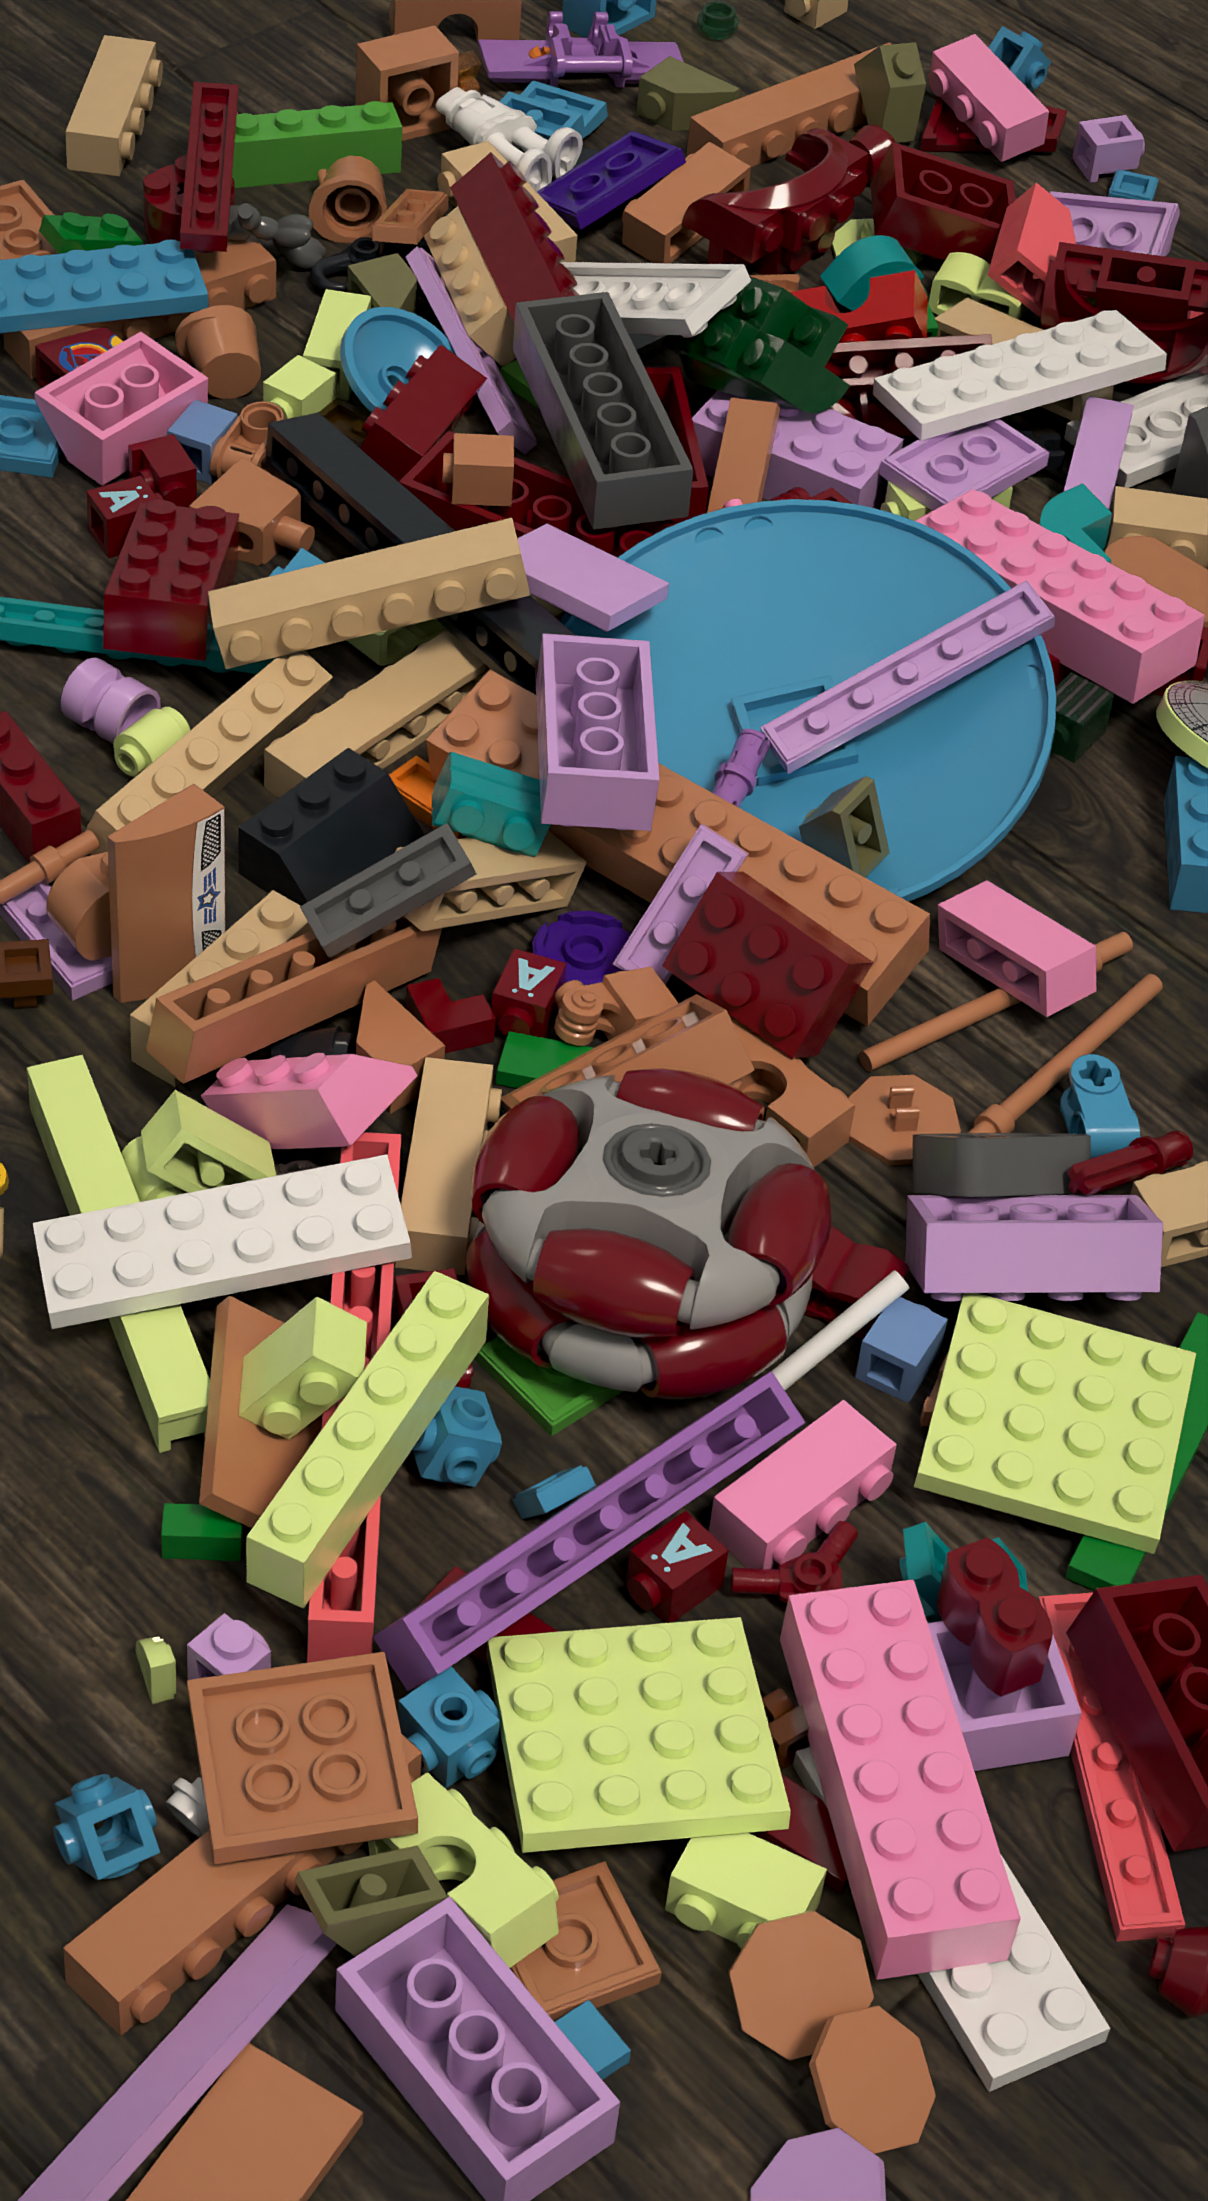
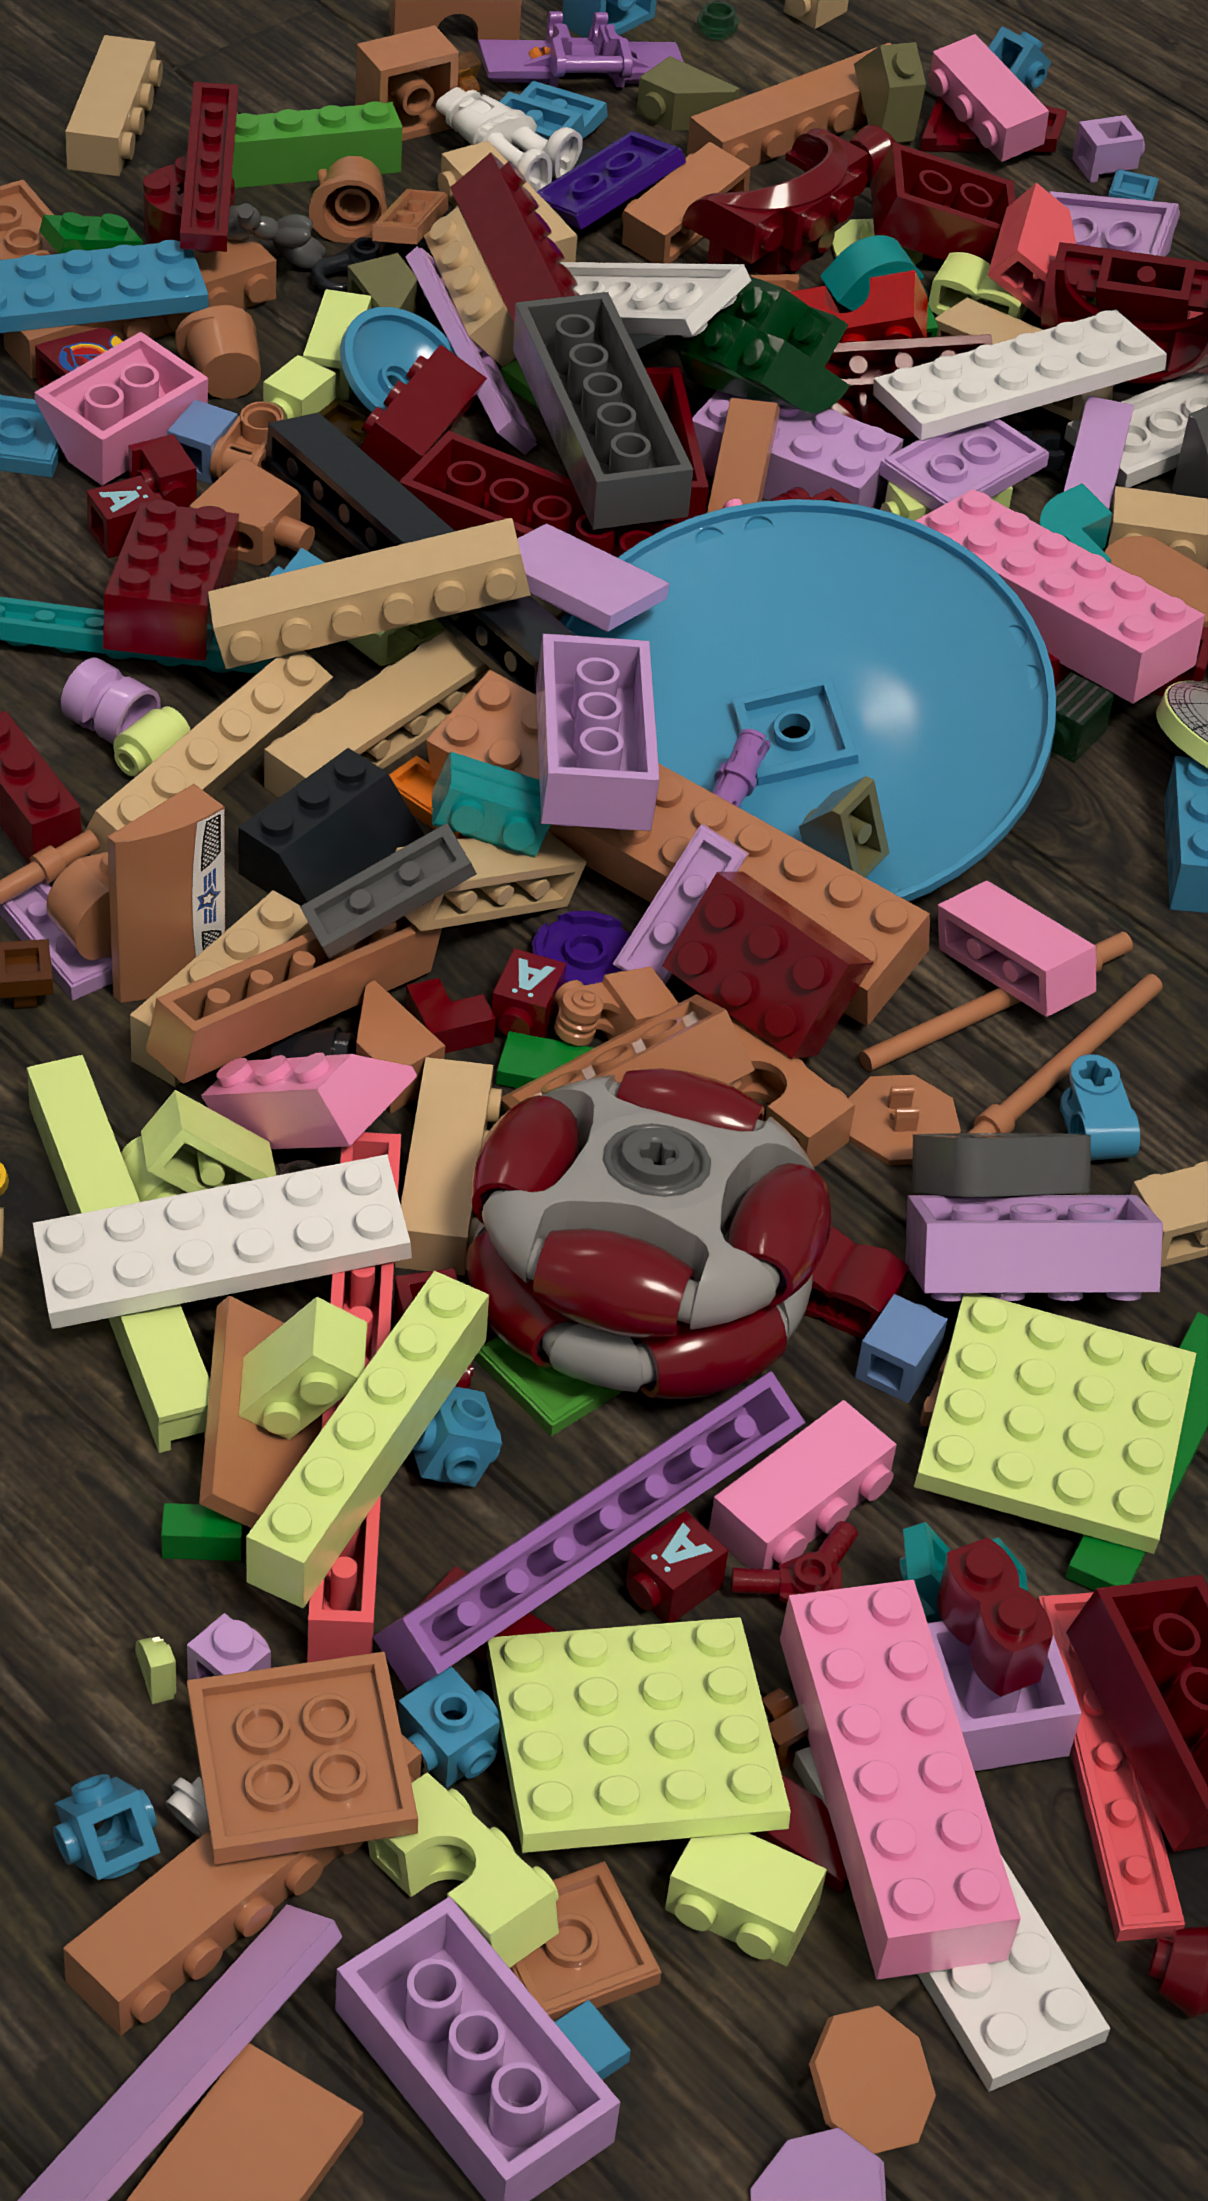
(370, 1896): olive slope -> none
(480, 469): nougat brick -> none
(553, 1491): dark azure tile -> none
(795, 1978): nougat piece -> none
(840, 1329): white bar -> none
(907, 676): lavender tile -> none
(1139, 1160): dark red axle -> none

